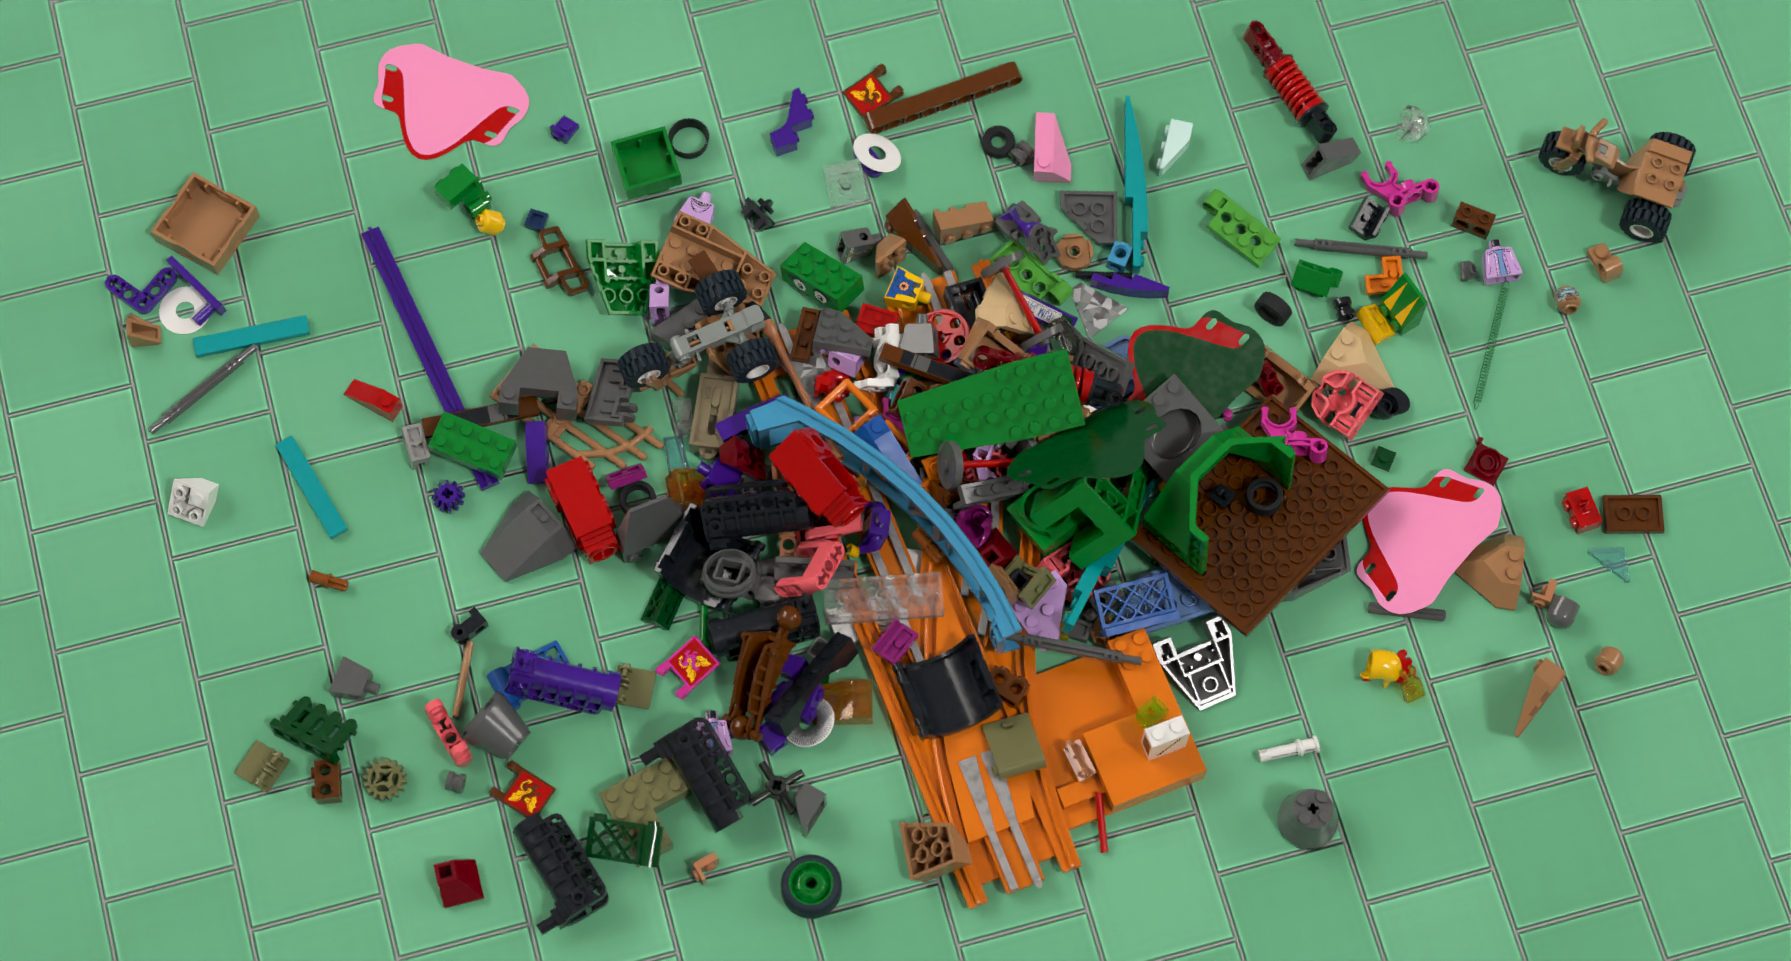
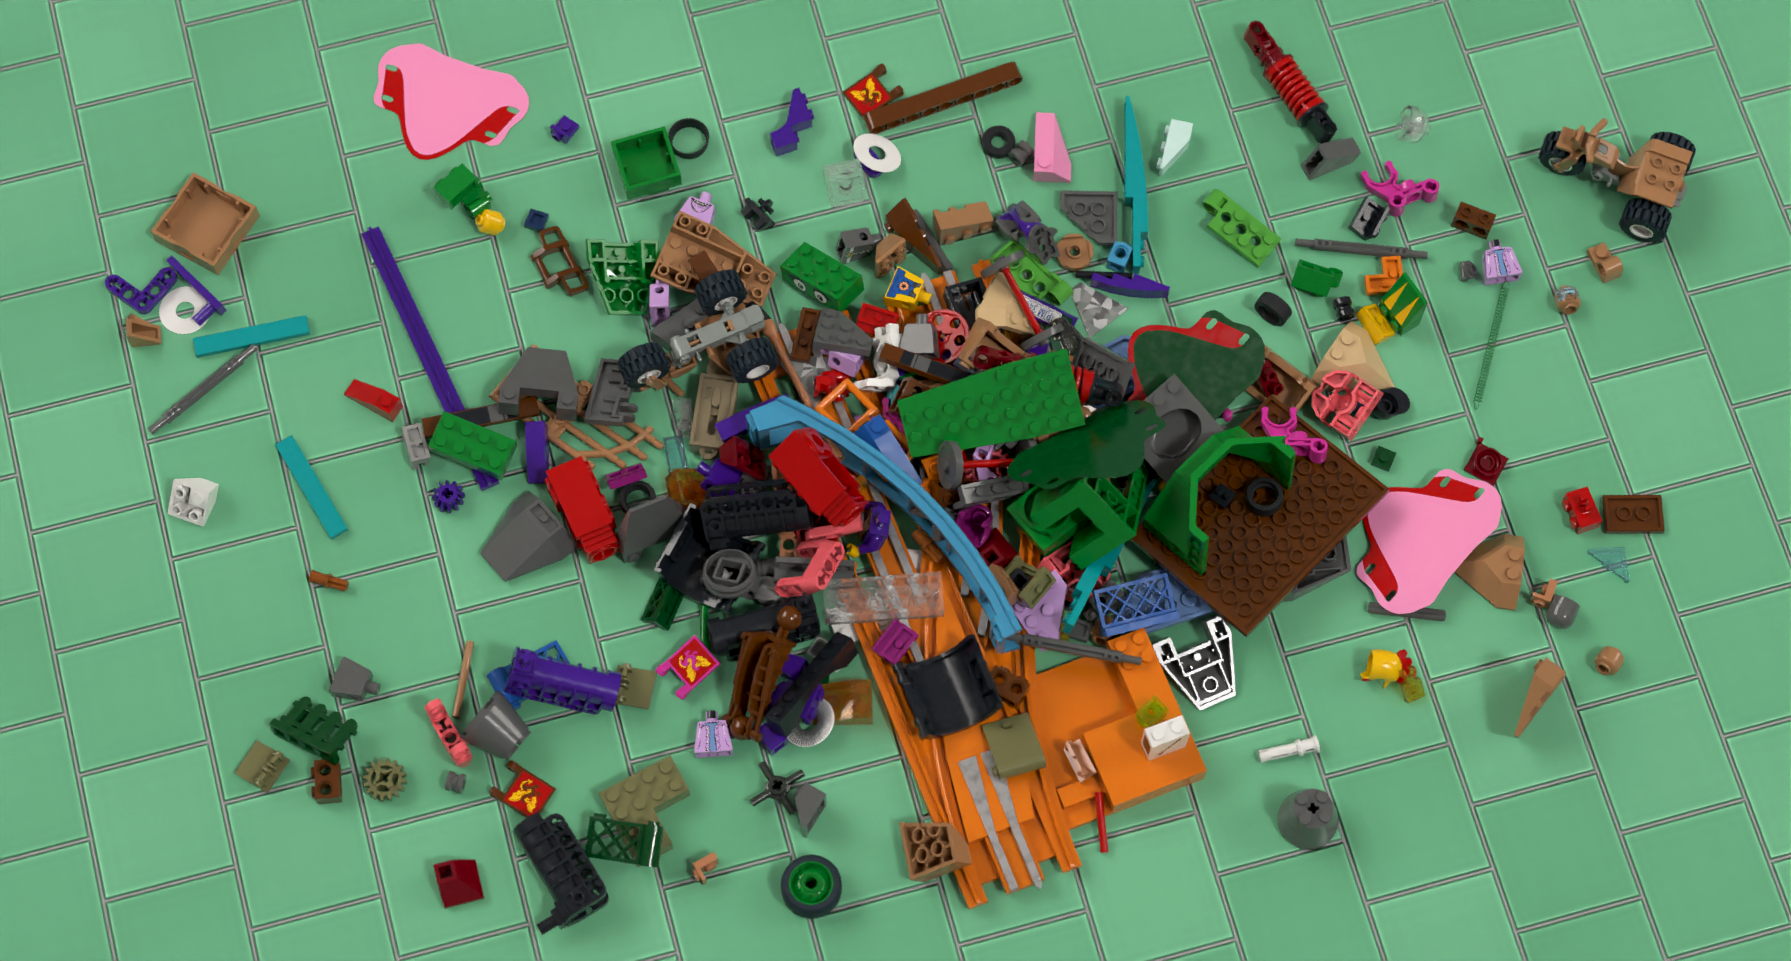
(469, 628): black leg -> none
(702, 772): black piece -> none

